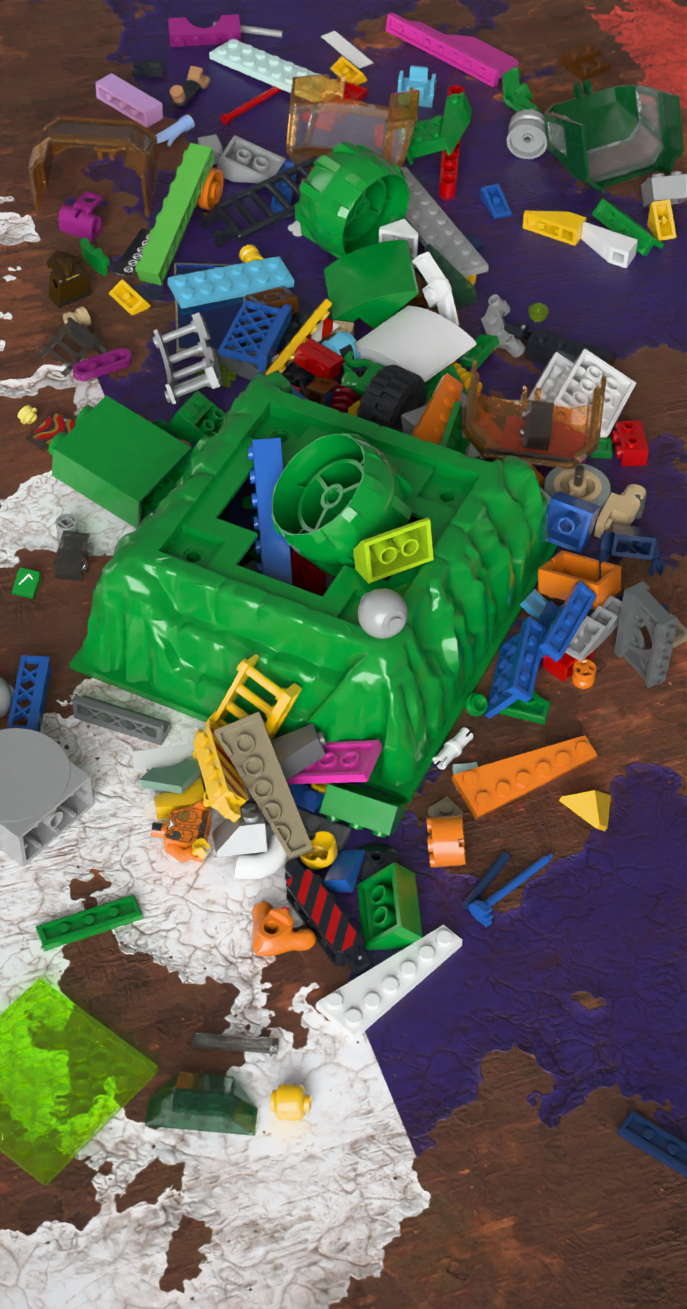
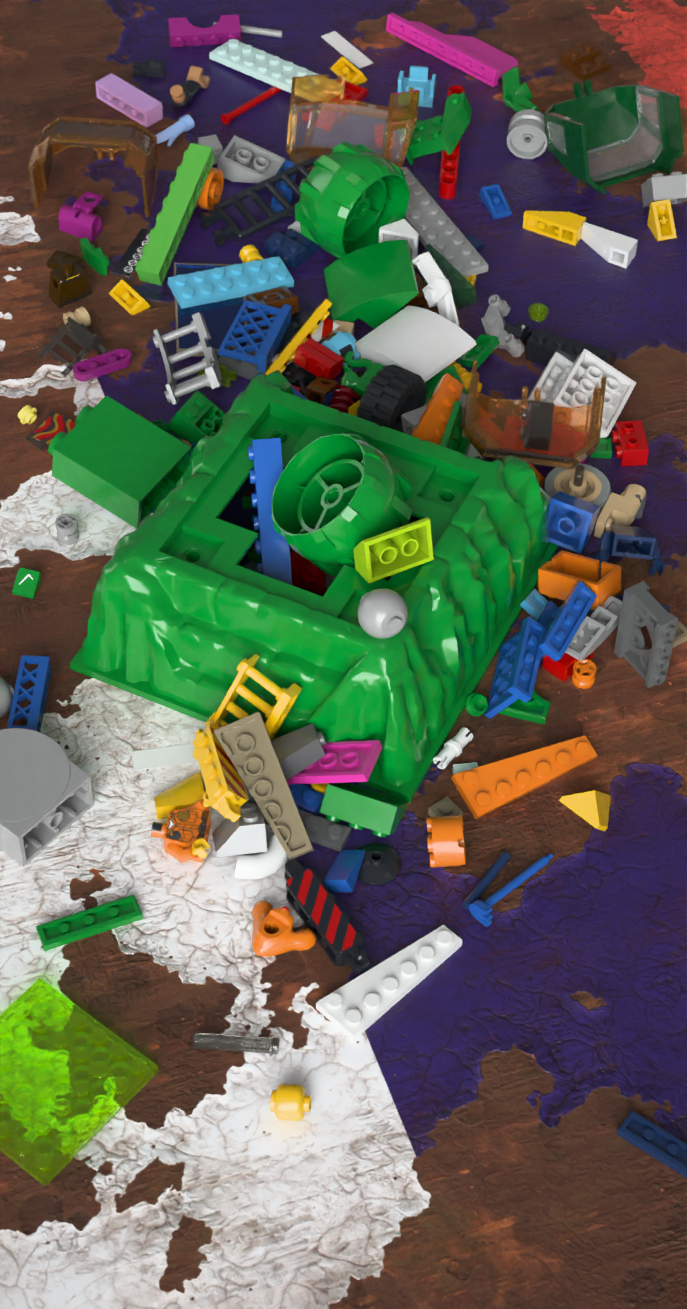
(73, 556): clear smoke brick -> none
(120, 719): dark grey fence -> none
(173, 778): sand green tile -> none
(203, 1104): clear green wedge -> none
(291, 247): none -> dark blue plate
(324, 851): yellow hair -> none
(389, 909): green slope -> none
(623, 224): green fence -> none

